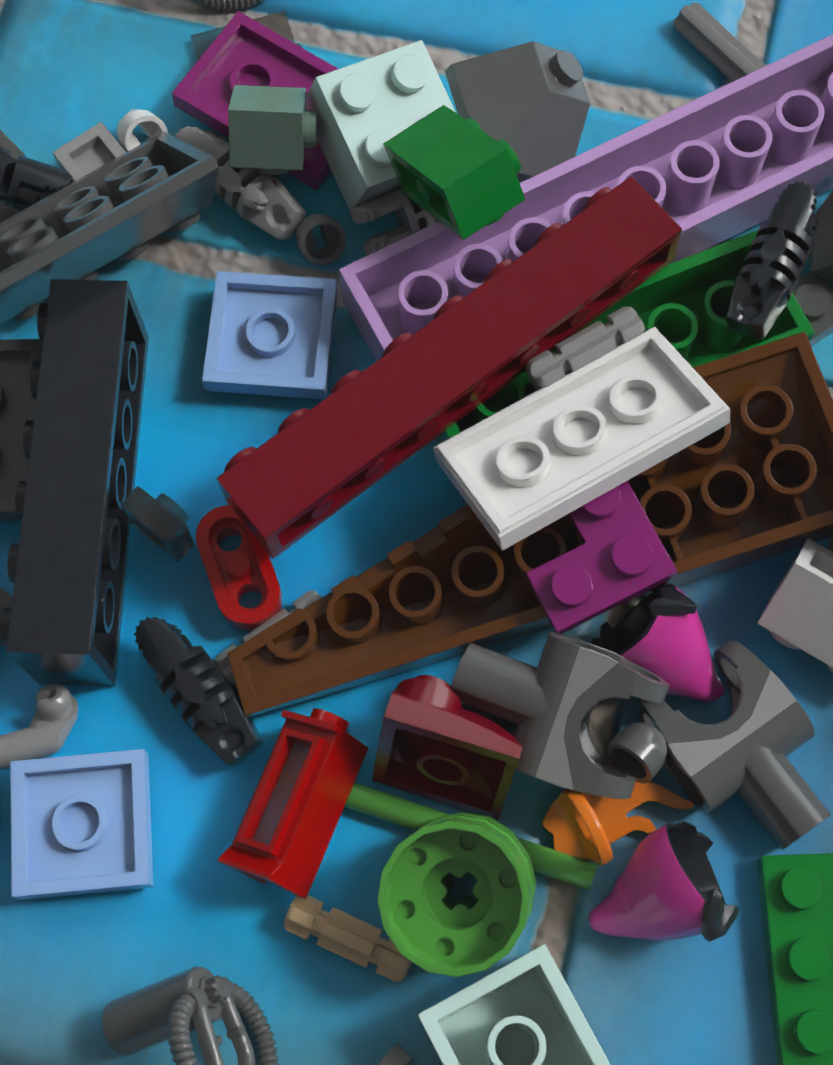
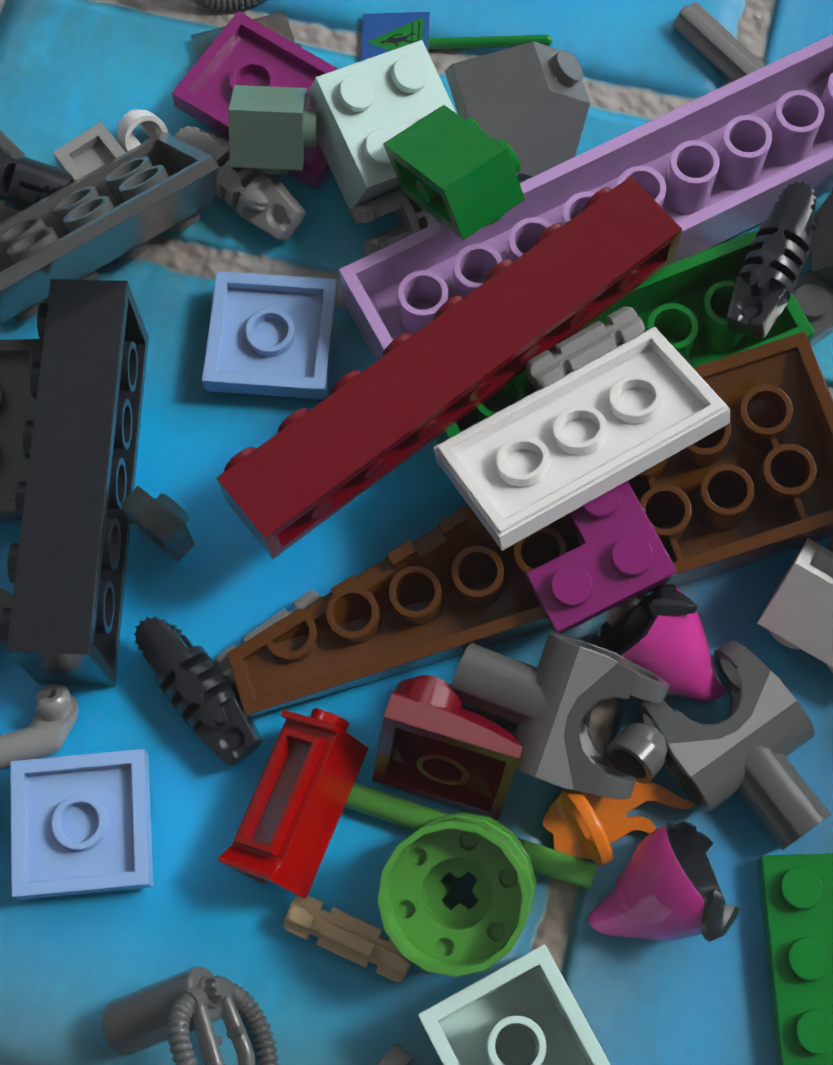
(237, 570): red plate -> none
(332, 234): dark grey hinge -> none
(394, 30): none -> piece

